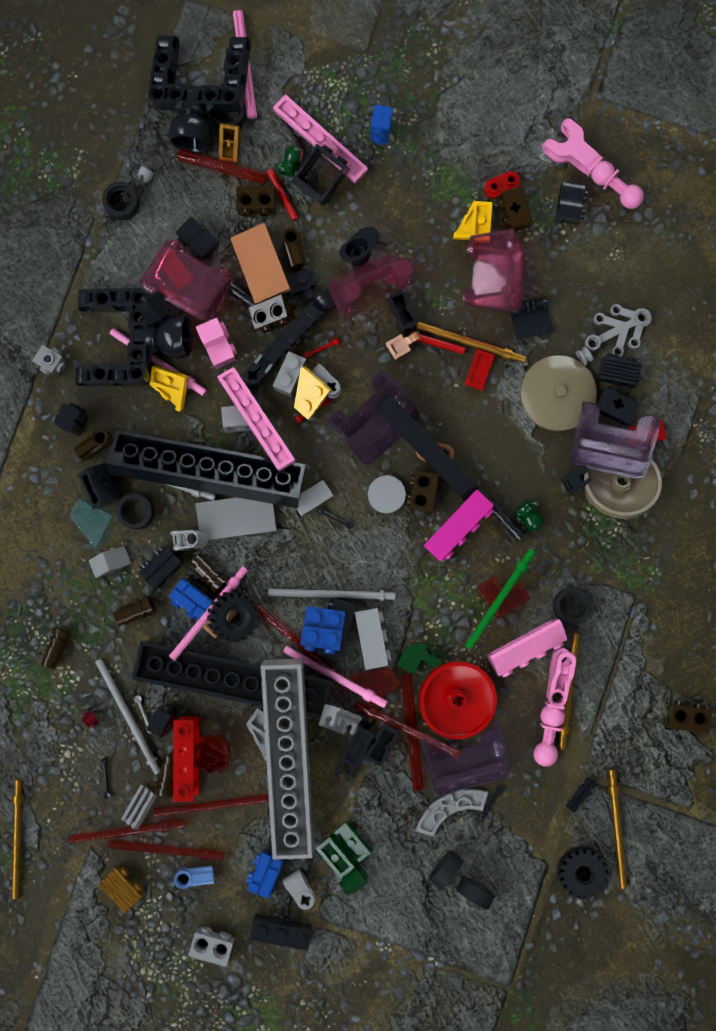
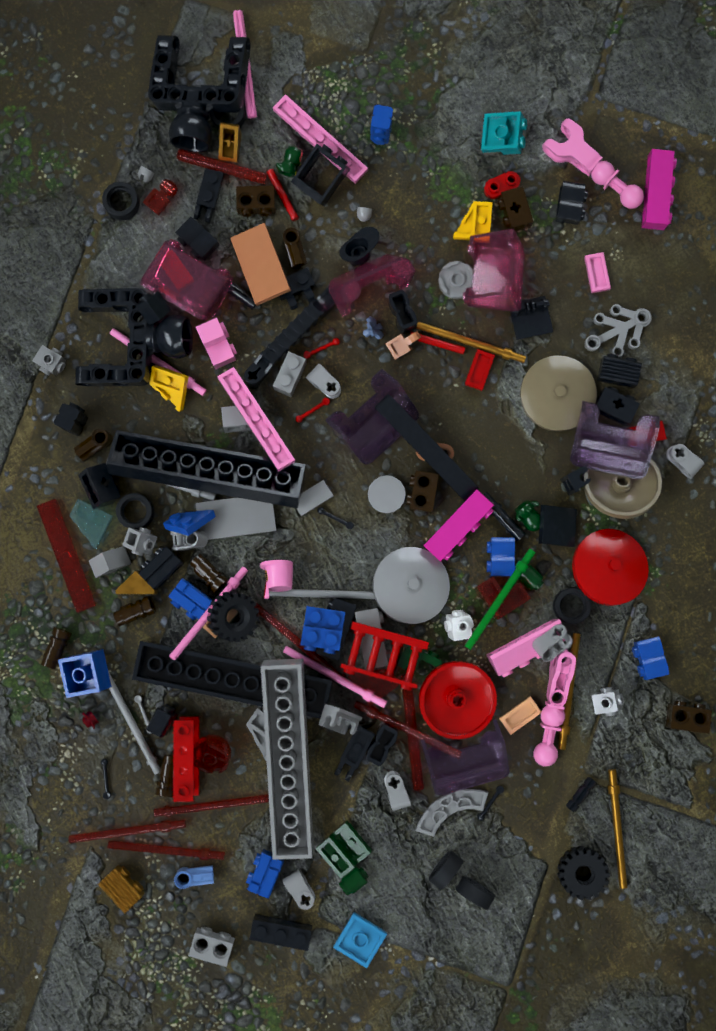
(17, 800): pearl gold bar -> none
(66, 555): none -> clear red plate
(84, 673): none -> blue brick
(135, 585): none -> pearl gold slope
(137, 804): light grey tile -> none
(140, 541): none -> light grey brick
(157, 200): none -> clear red plate
(188, 522): none -> blue wing
(208, 193): none -> black hinge
(271, 309): dark brown brick -> none
(278, 576): none -> bright pink hat
(310, 393): yellow wing -> none
(360, 940): none -> dark azure plate
(364, 213): none -> light grey hinge
(373, 328): none -> sand blue plant
(397, 642): none -> red fence
(397, 793): none -> light grey piece
(411, 585): none -> light grey dish
(455, 279): none -> light grey tile
(458, 625): none -> white brick
(501, 556): none -> blue brick
(504, 132): none -> teal plate
(520, 715): none -> light nougat tile
(531, 578): none -> dark green brick
(550, 644): none -> light grey piece
(557, 526): none -> black tile
(584, 356): light grey bush -> none
(597, 272): none -> bright pink tile
(607, 701): none -> light grey brick
(610, 567): none -> red dish
(651, 658): none -> blue brick
(658, 189): none -> dark pink brick
(686, 462): none -> light grey piece

